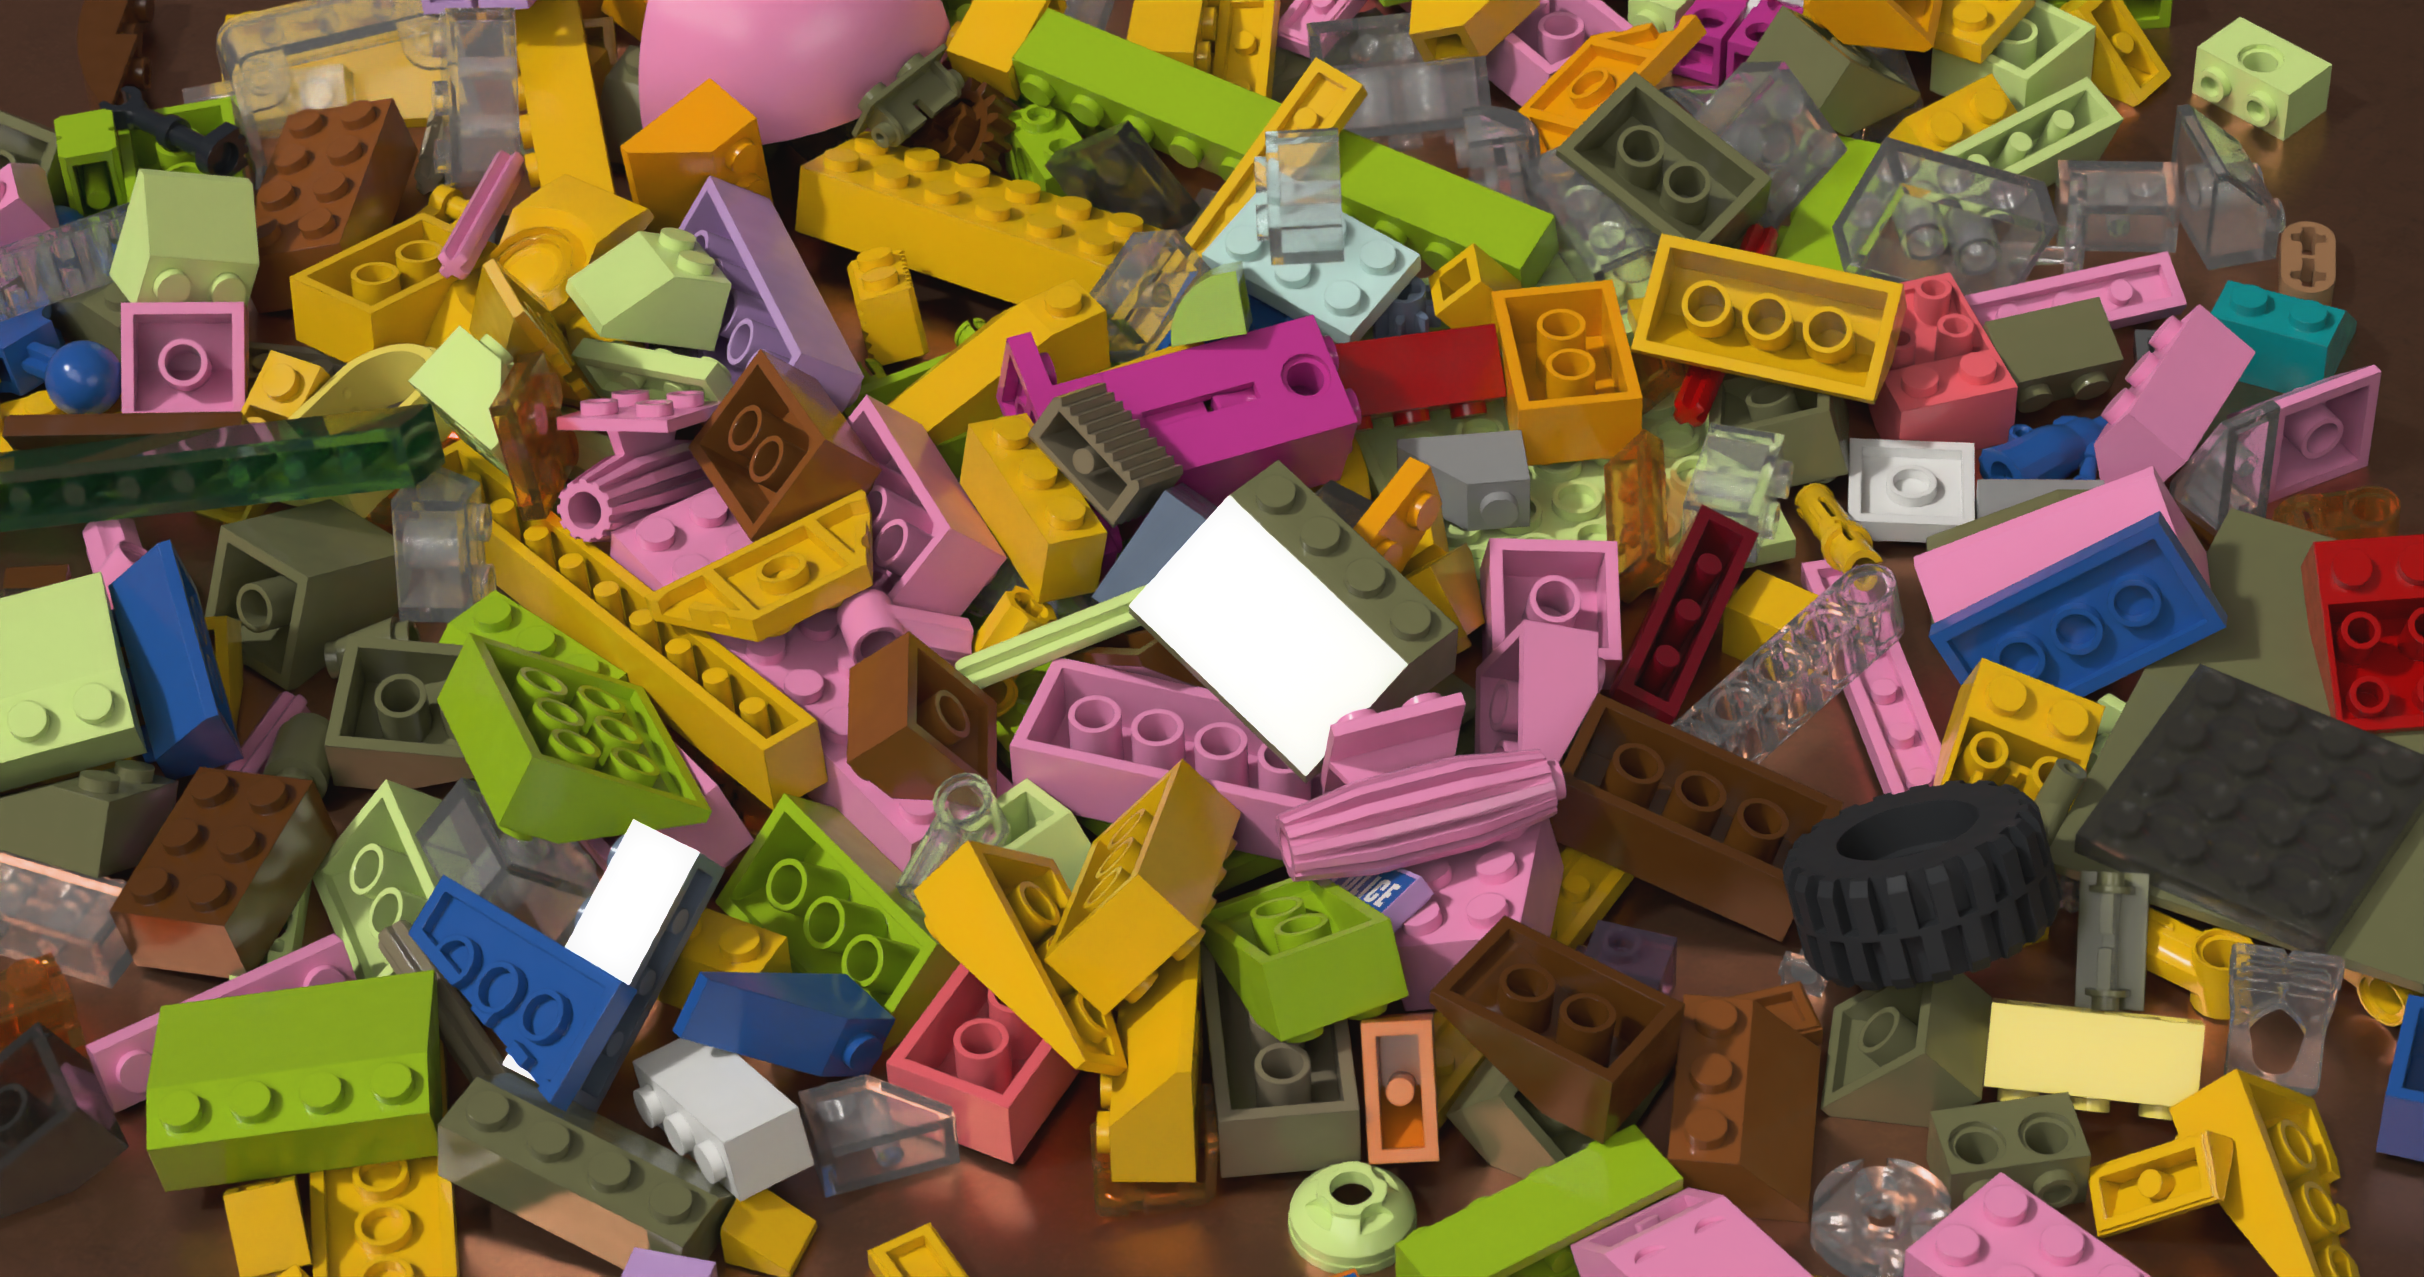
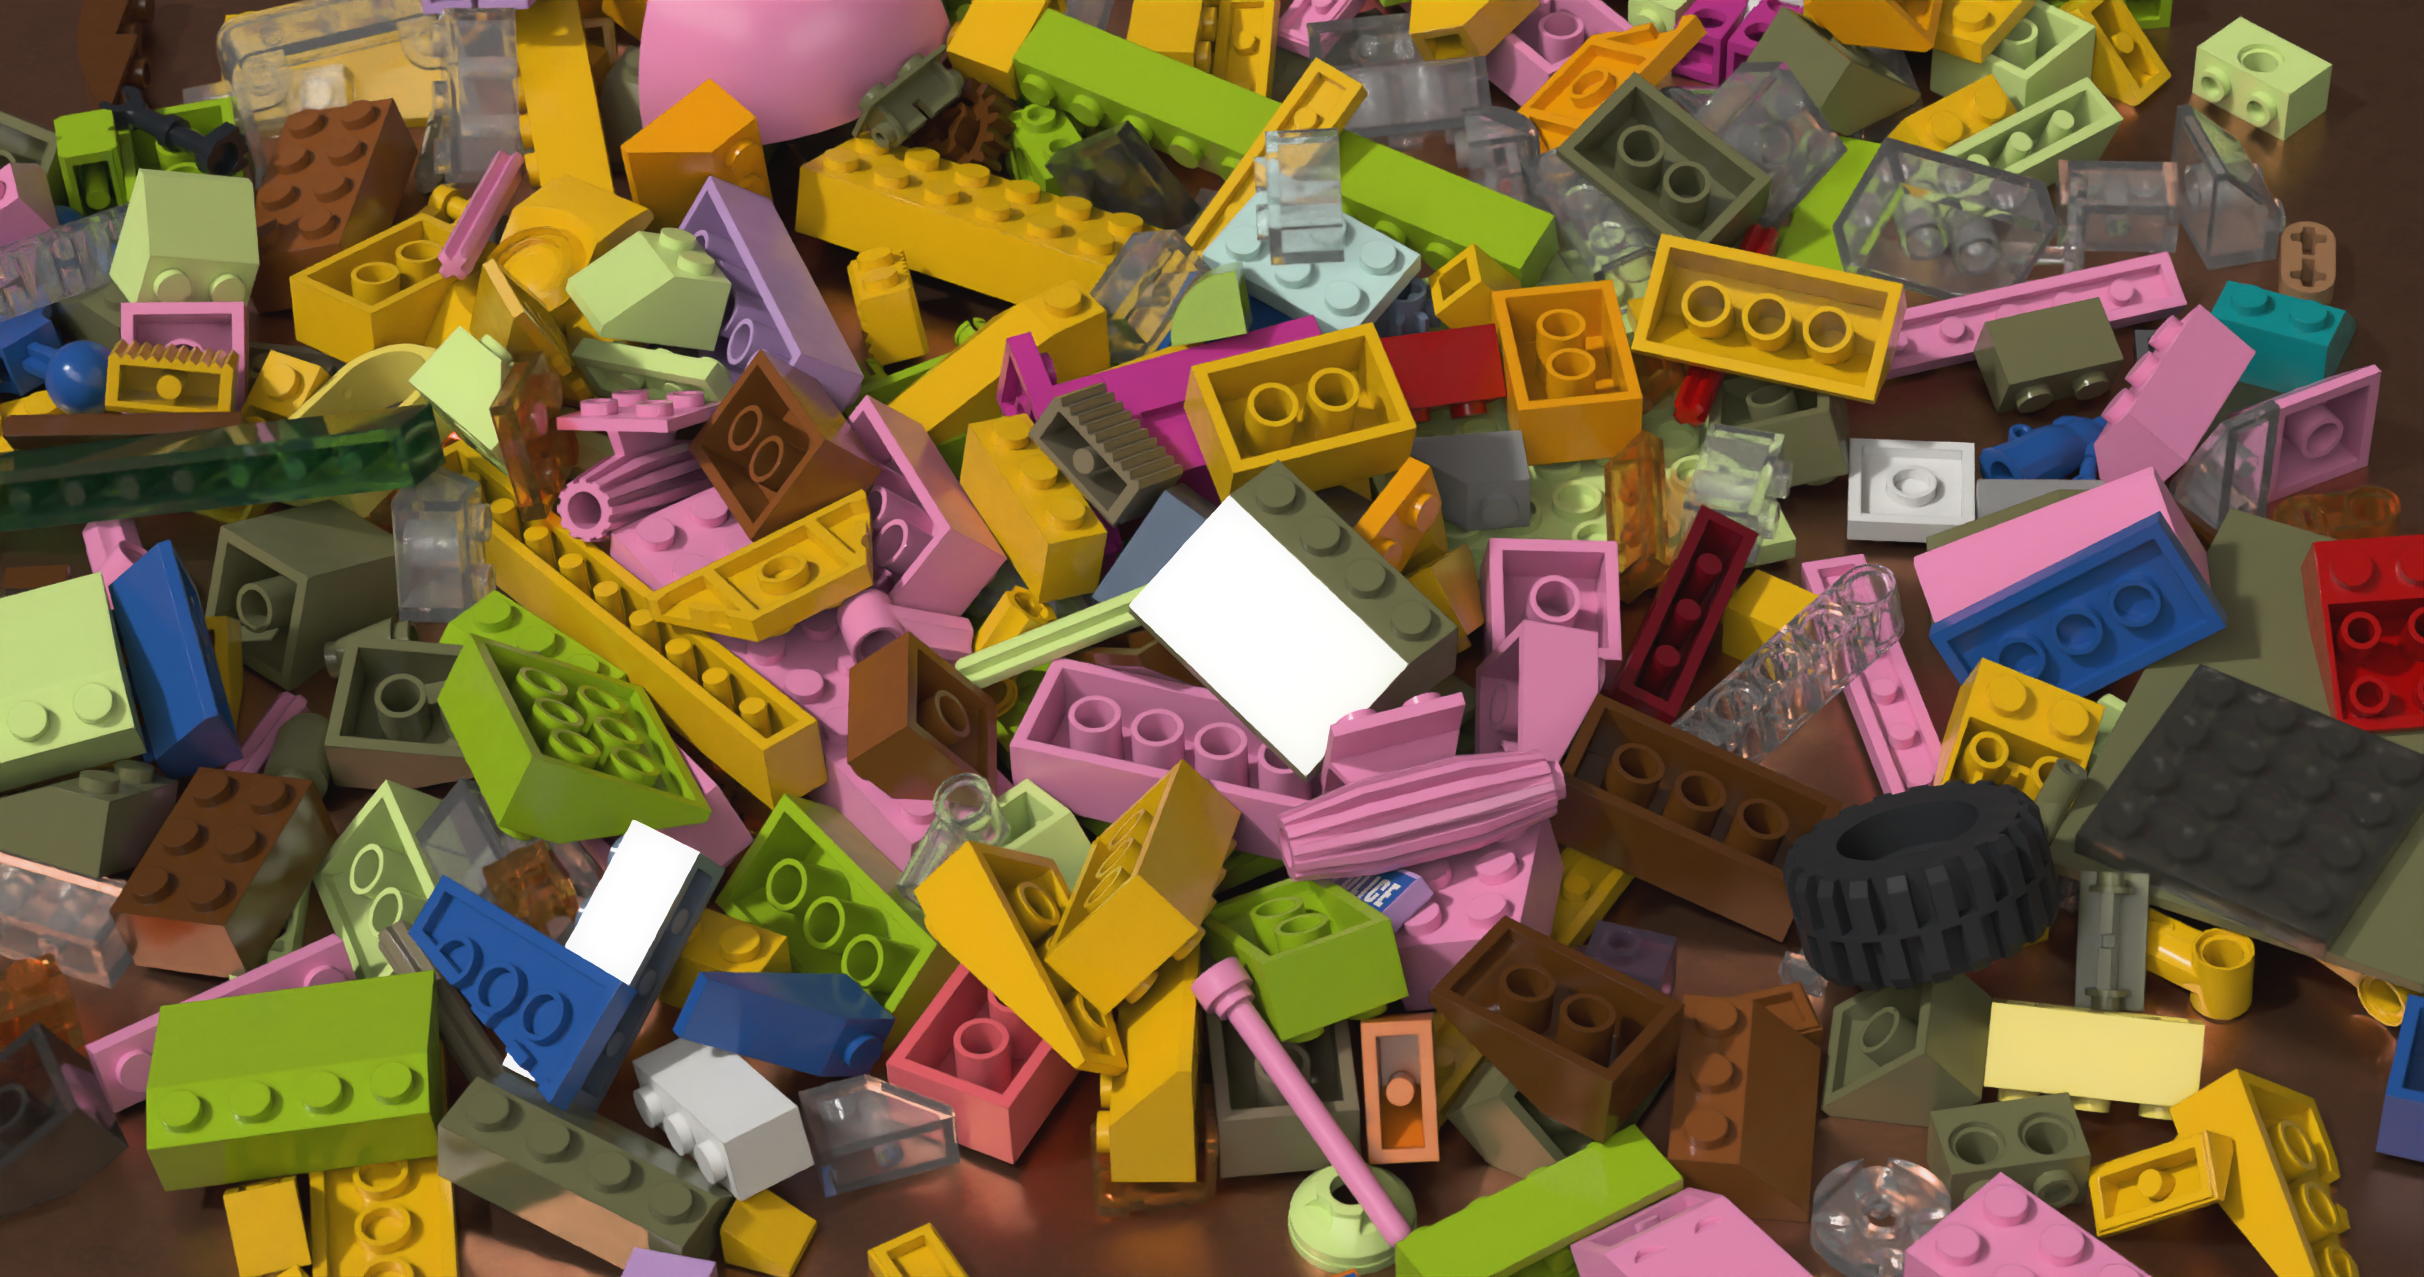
(170, 379): none -> yellow brick
(533, 885): none -> clear orange plate
(1227, 992): none -> bright pink piece
(1312, 403): none -> yellow brick
(1841, 539): yellow pin -> none
(1944, 373): coral slope -> none
(2297, 983): clear piece -> none

